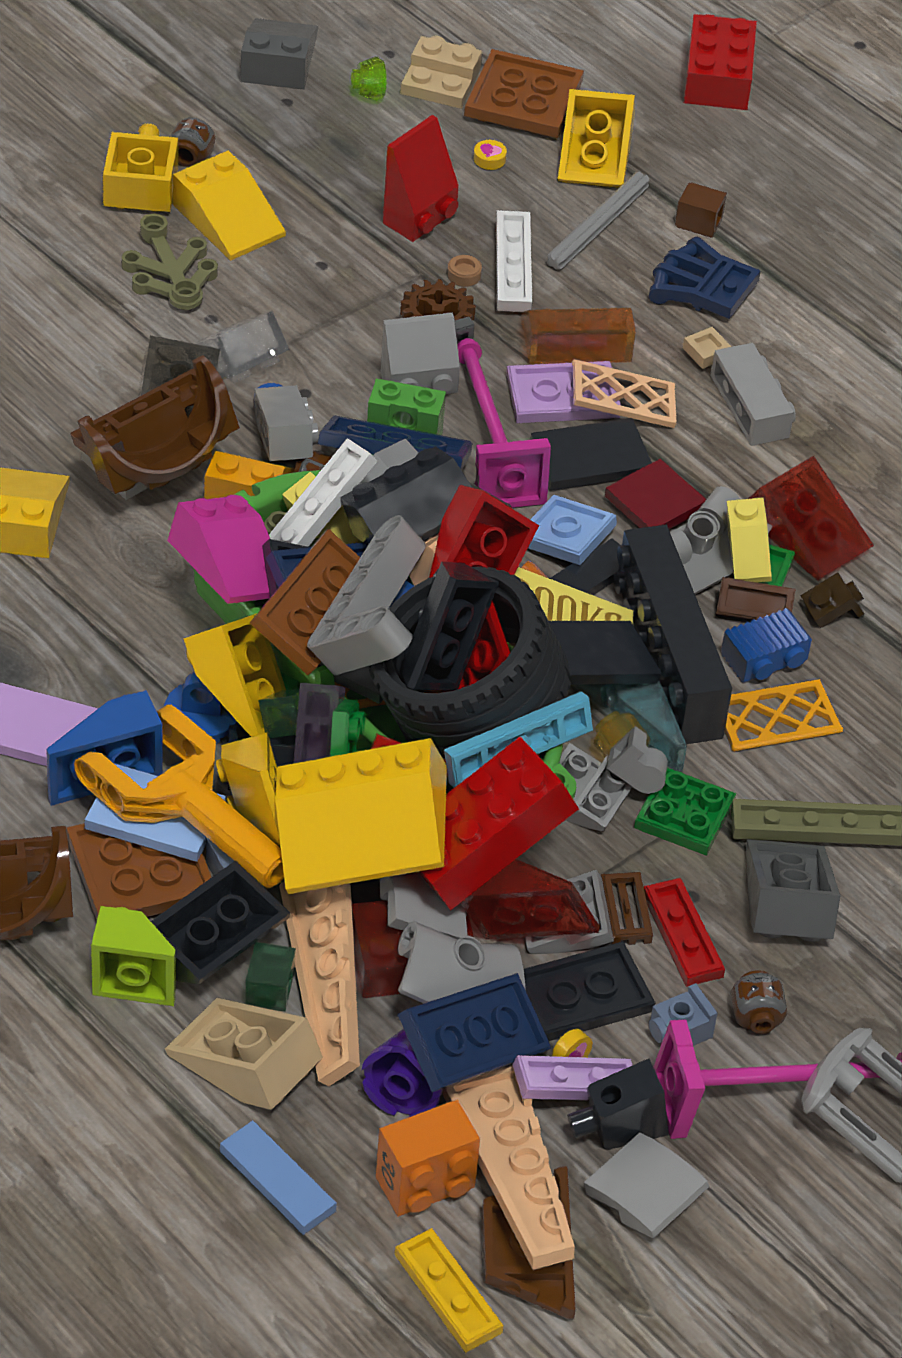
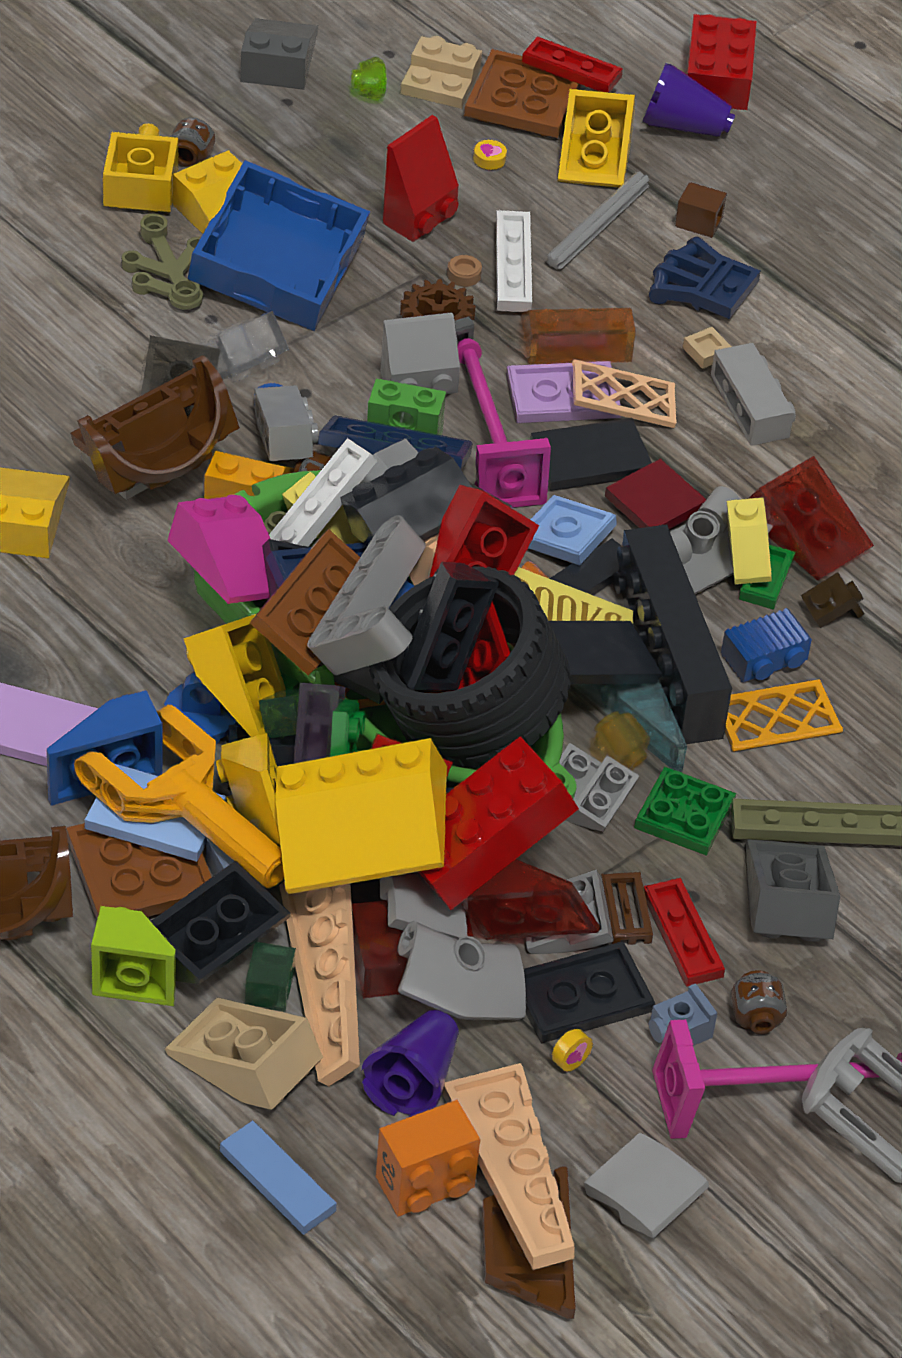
(278, 245): none -> blue tile
(448, 1290): yellow tile -> none
(474, 1031): dark blue tile -> none
(539, 729): medium azure plate -> none
(562, 1076): lavender tile -> none
(572, 65): none -> red tile
(623, 1107): black torso -> none
(637, 764): light grey leg -> none
(687, 105): none -> dark purple cone
(752, 599): reddish brown tile -> none

